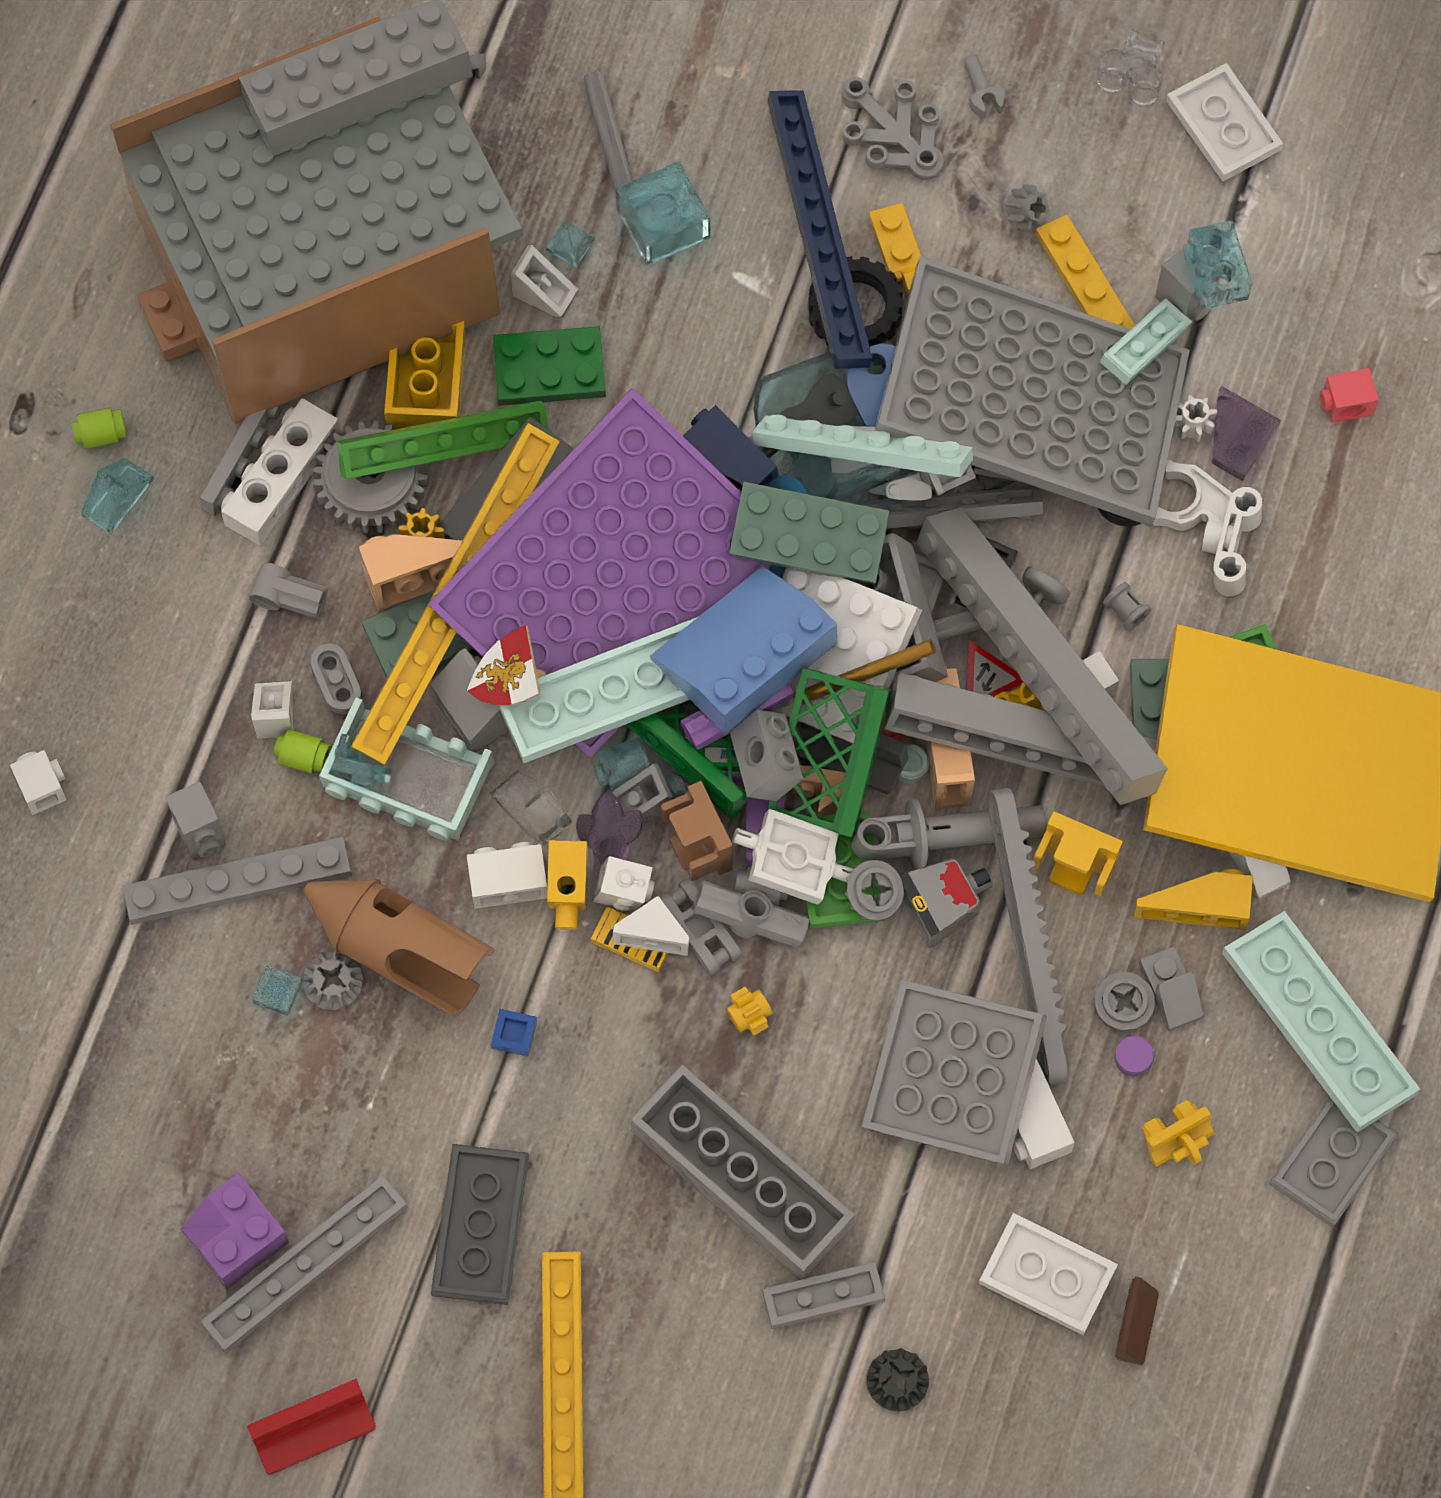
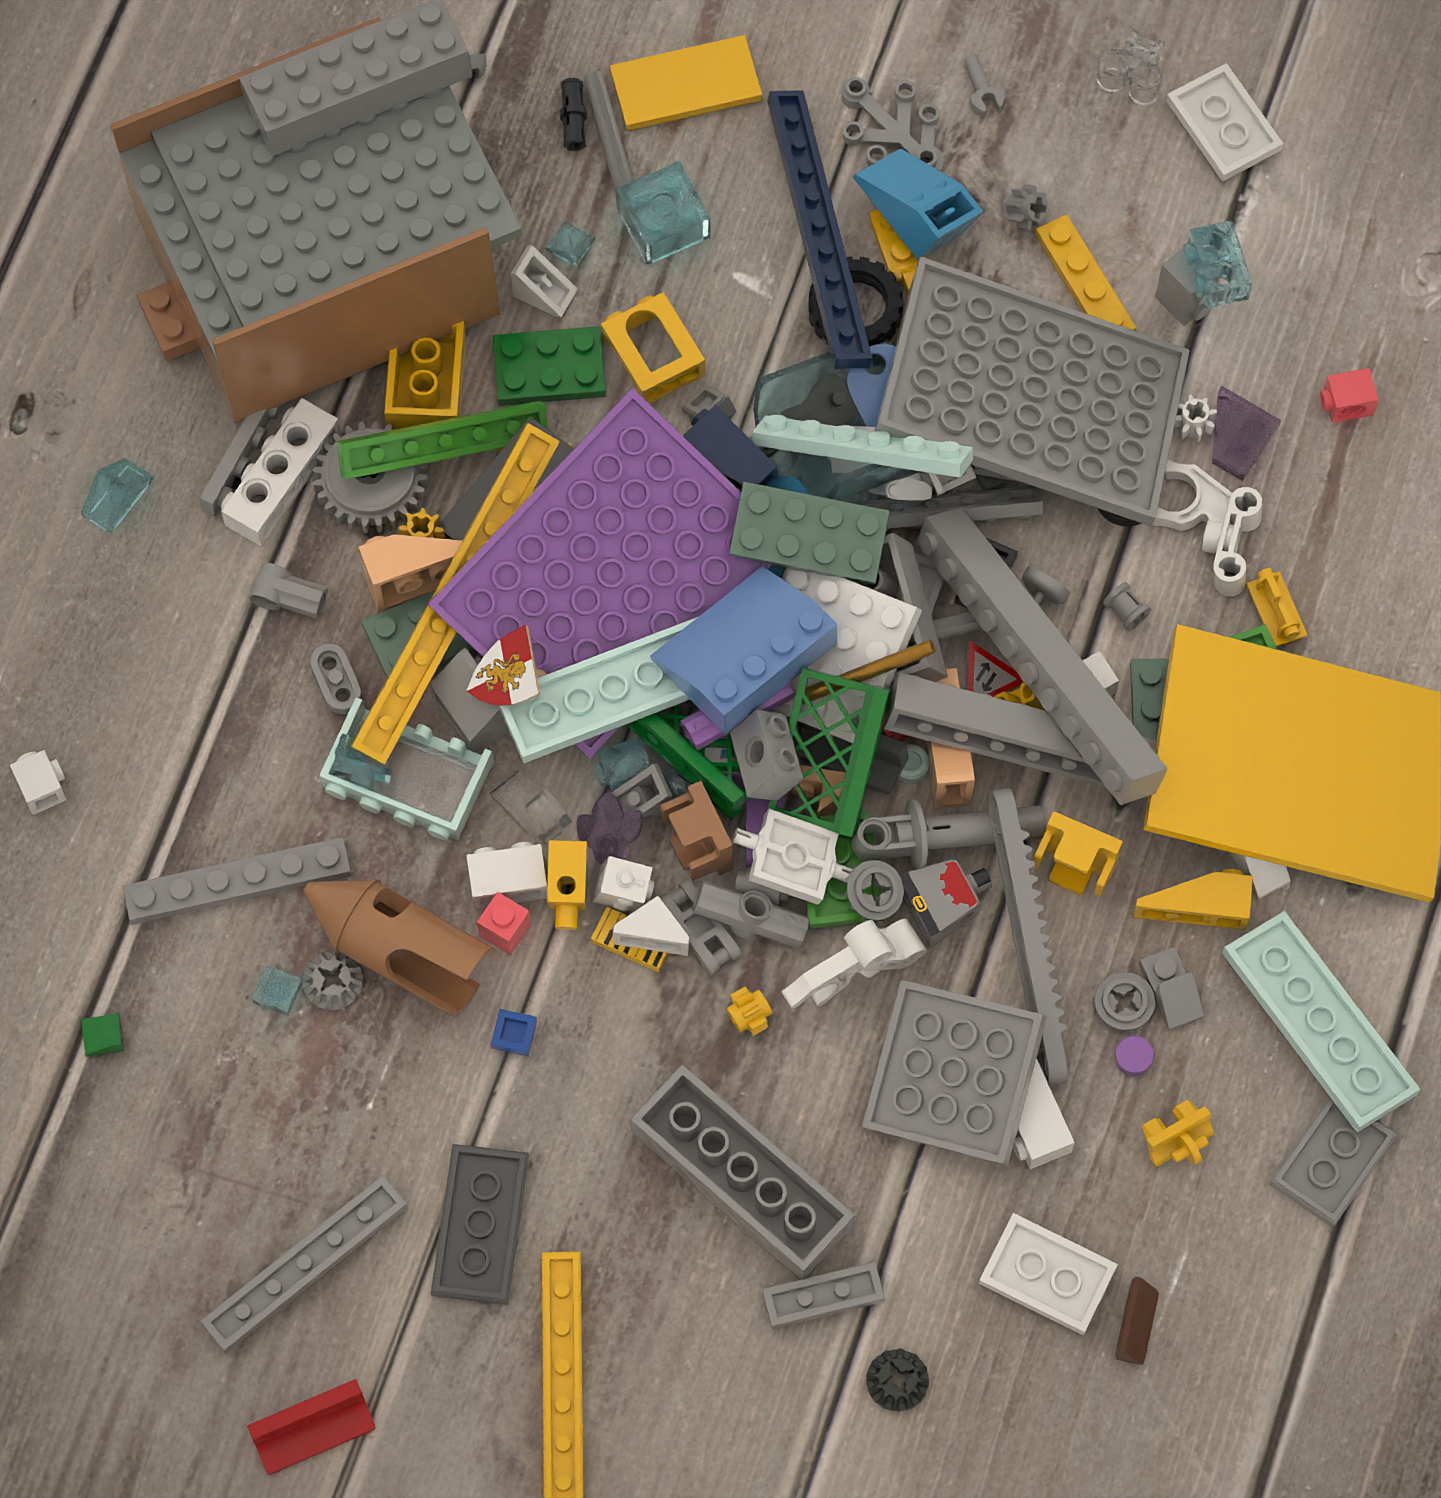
(99, 427): lime brick -> none
(102, 1035): none -> green slope
(196, 821): light grey brick -> none
(234, 1231): medium lavender slope -> none
(272, 709): white slope -> none
(301, 751): lime brick -> none
(504, 923): none -> coral brick
(573, 114): none -> black pin
(669, 377): none -> yellow panel
(685, 82): none -> yellow tile
(707, 398): none -> light grey slope
(867, 953): none -> white piece
(918, 201): none -> dark azure slope
(1145, 341): light aqua tile -> none
(1276, 607): none -> yellow hinge

